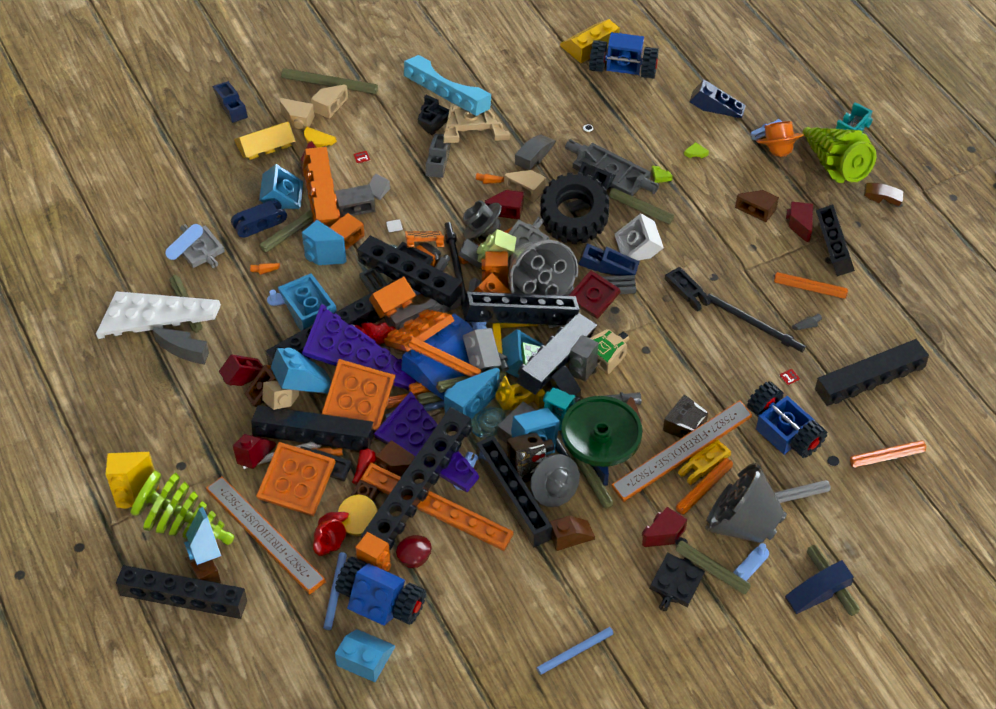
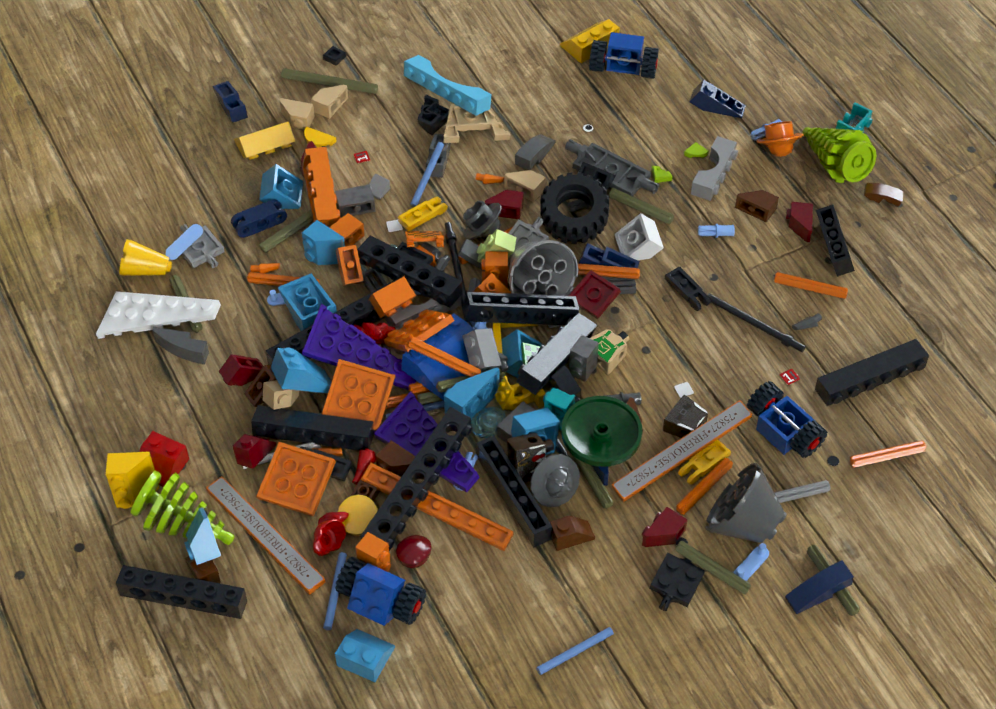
(142, 261): none -> yellow cone
(166, 455): none -> red slope
(270, 279): none -> orange axle
(334, 55): none -> black tile
(349, 265): none -> orange brick
(420, 189): none -> medium blue bar
(422, 213): none -> yellow hinge
(610, 271): none -> orange axle
(684, 389): none -> white sticker
(707, 182): none -> light grey arch
(716, 230): none -> light blue axle

